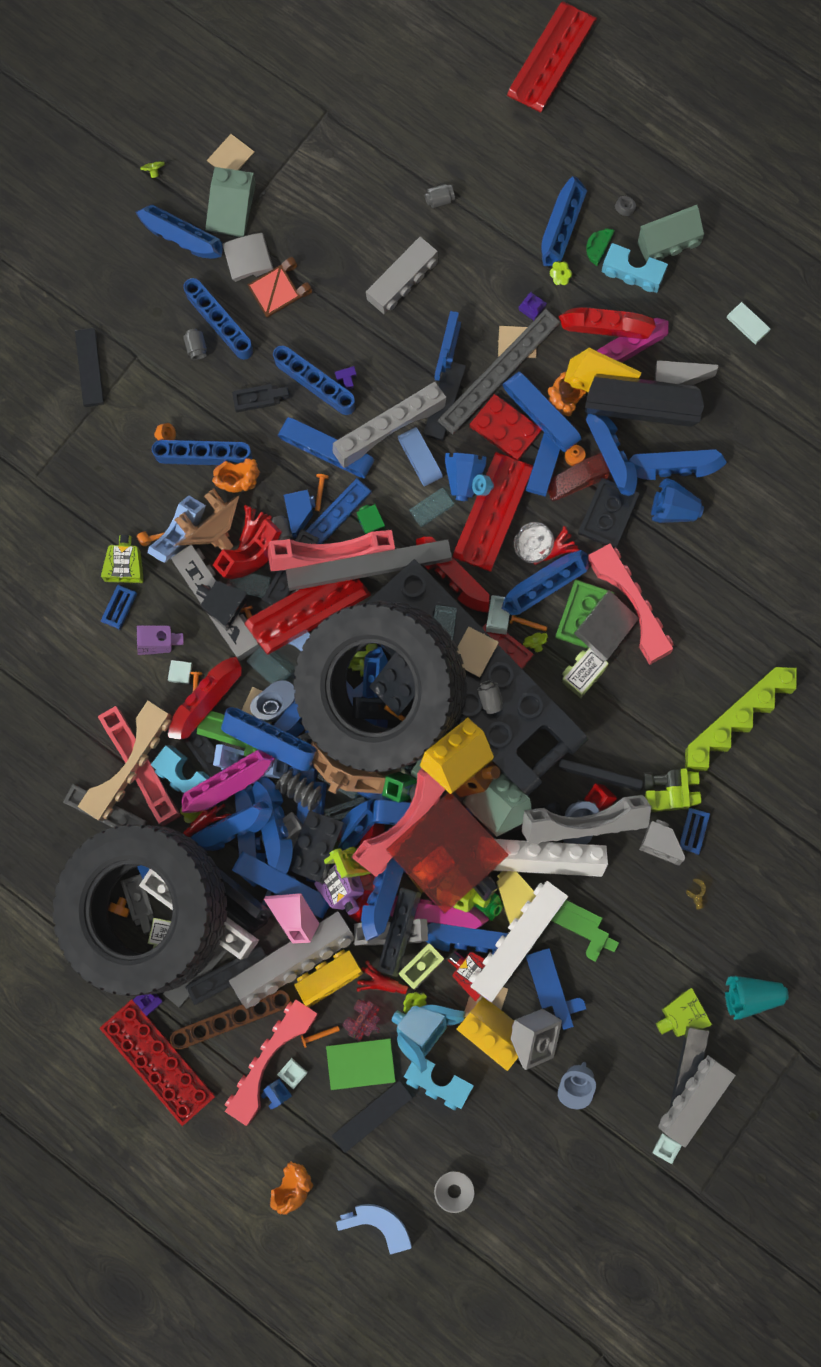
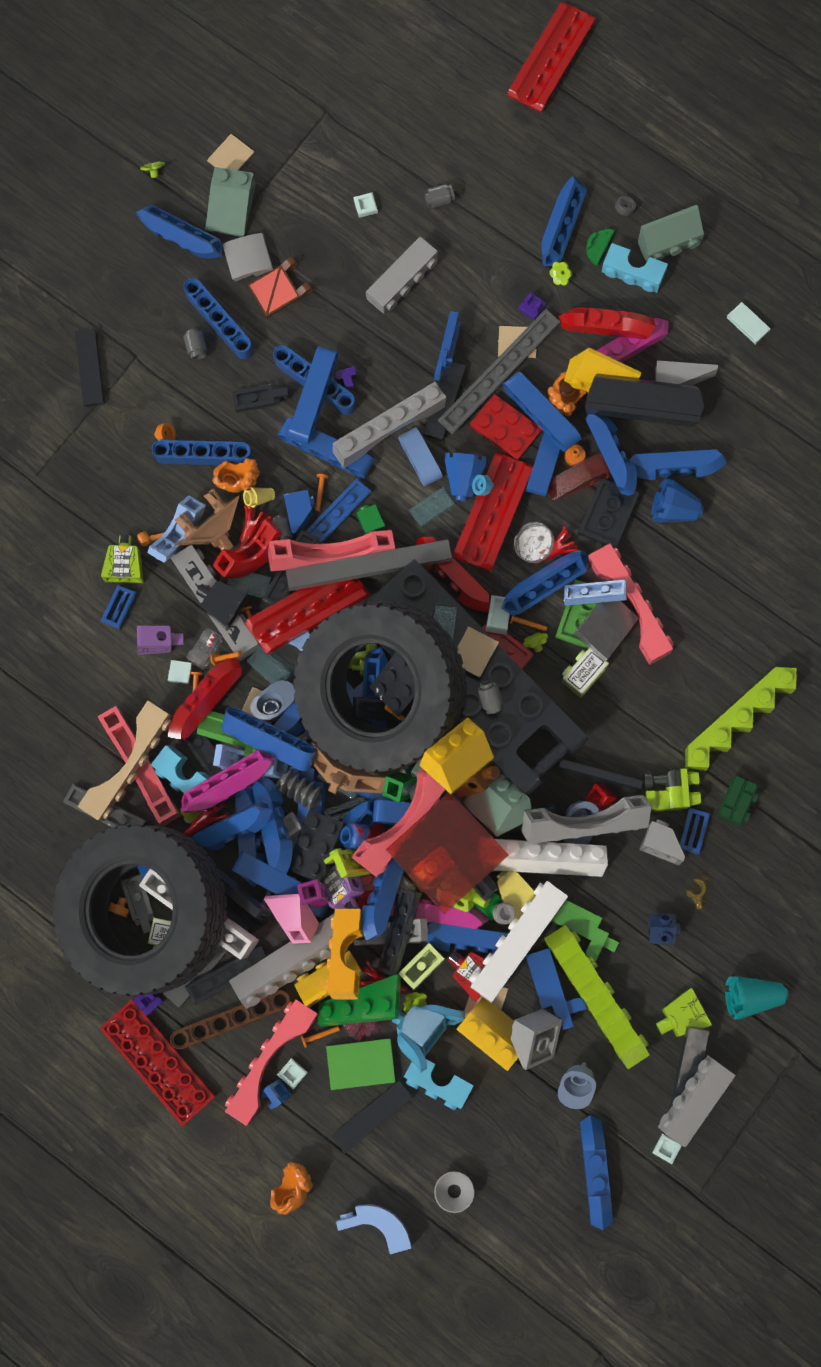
(204, 648): none -> clear leg
(216, 658): none -> orange pin
(258, 496): none -> light yellow cone
(313, 394): none -> blue beam
(313, 894): none -> magenta leg
(347, 928): none -> light orange arch
(354, 835): none -> blue head
(365, 205): none -> light aqua tile
(375, 1003): none -> green wing
(406, 883): none -> light grey tile
(504, 913): none -> light grey tile
(595, 592): none -> medium blue tile
(596, 1172): none -> blue brick
(597, 996): none -> lime brick
(663, 928): none -> dark blue brick
(737, 801): none -> dark green brick

